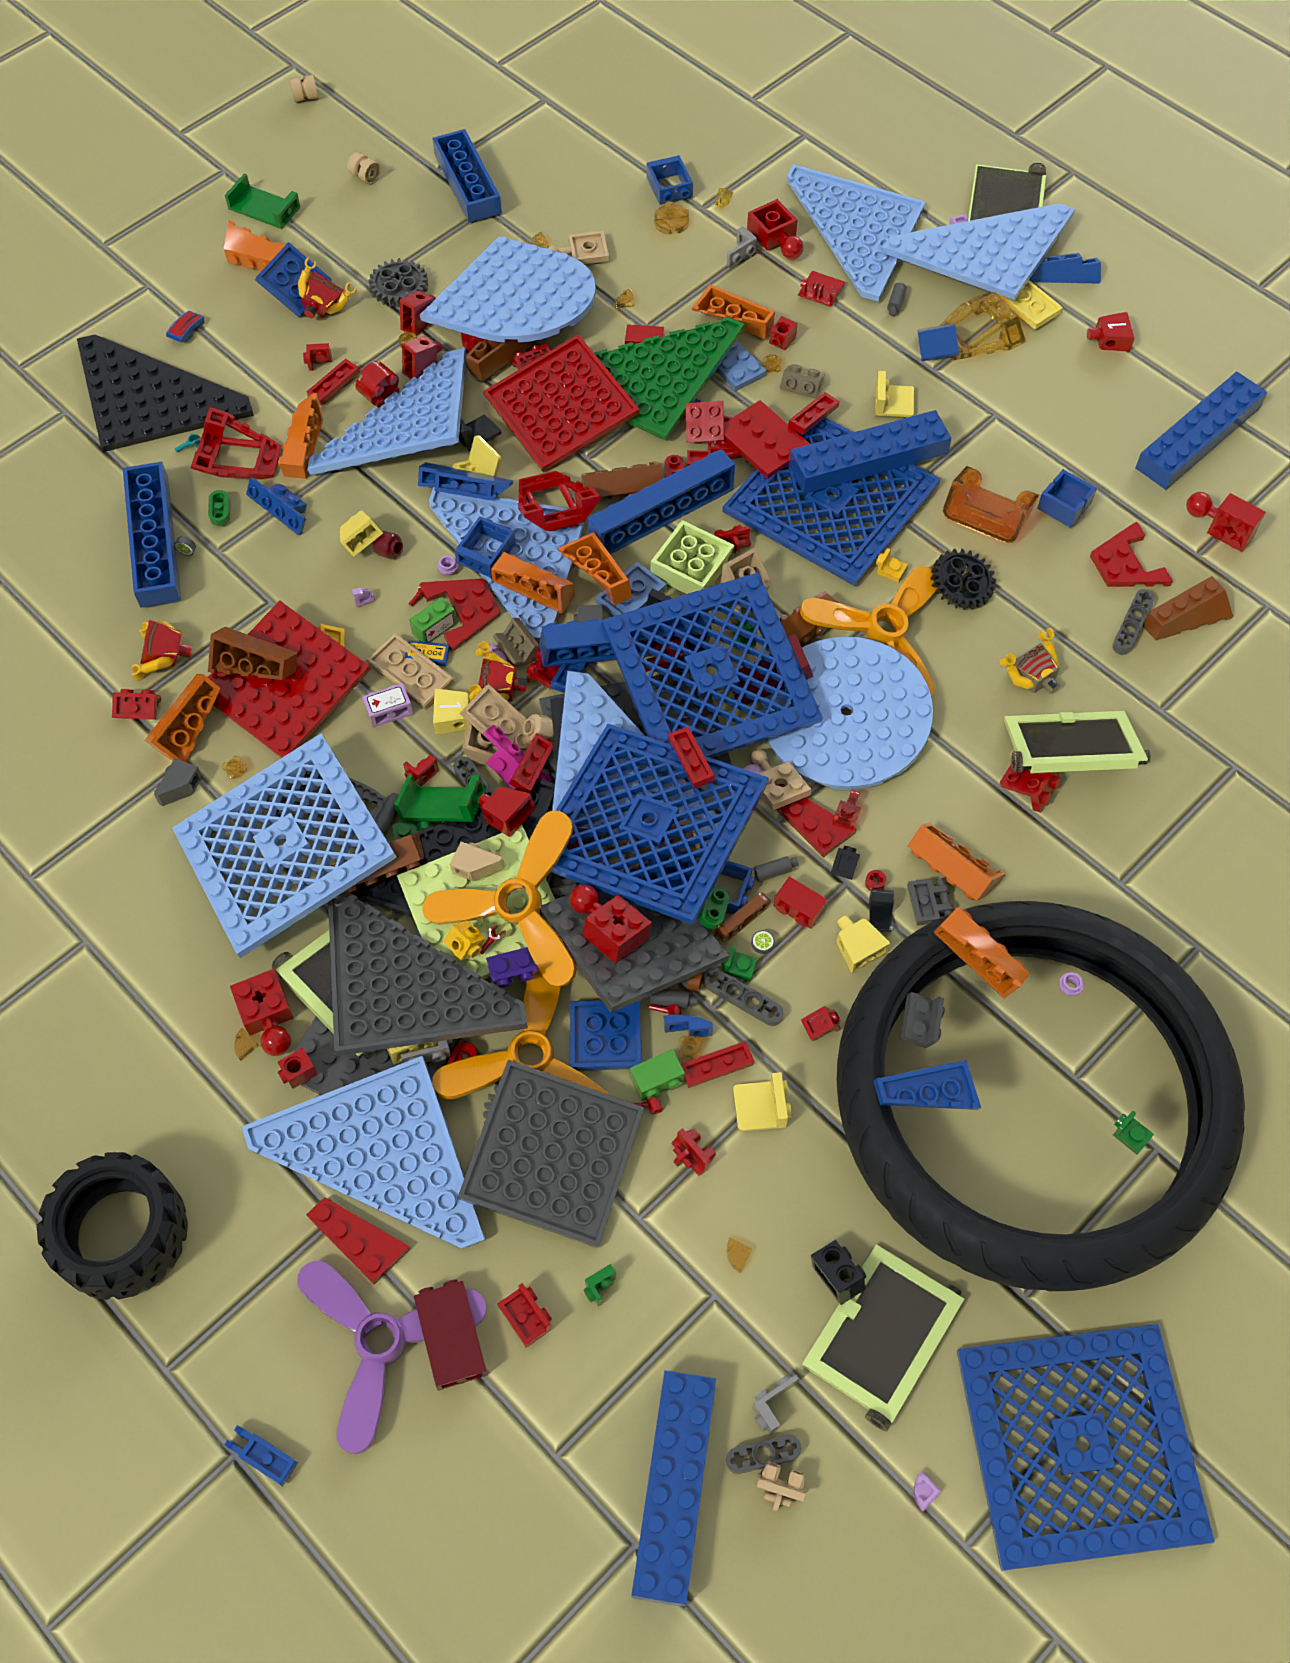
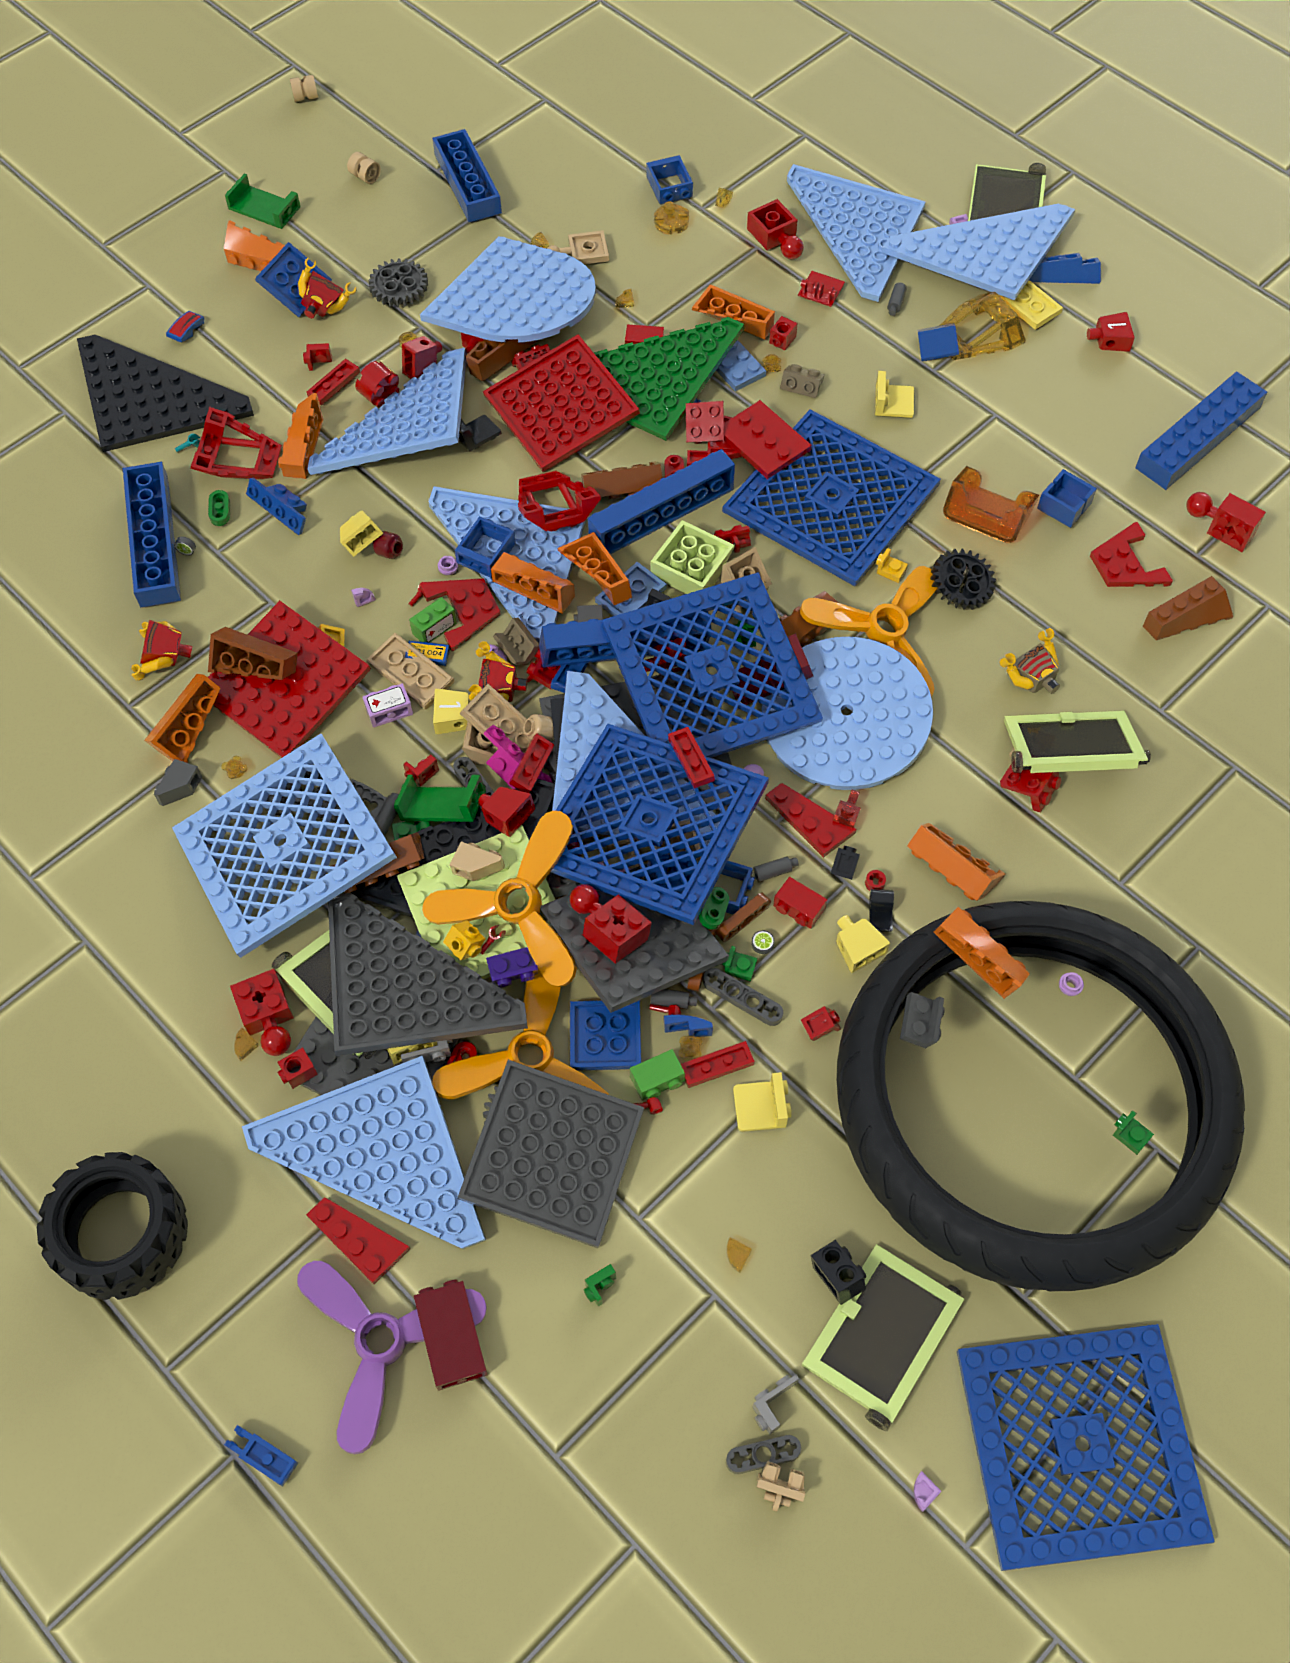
(135, 705): red bracket -> none
(410, 311): red torso -> none
(461, 482): blue wedge -> none
(482, 459): light yellow bracket -> none
(525, 1315): red bracket -> none
(674, 1489): blue brick -> none
(690, 1153): red hips -> none
(747, 247): light grey bracket -> none
(784, 774): tan plate -> none
(813, 413): red plate -> none
(869, 451): blue brick -> none
(924, 901): dark grey plate -> none
(932, 1087): blue wing -> none
(1135, 622): dark grey beam -> none

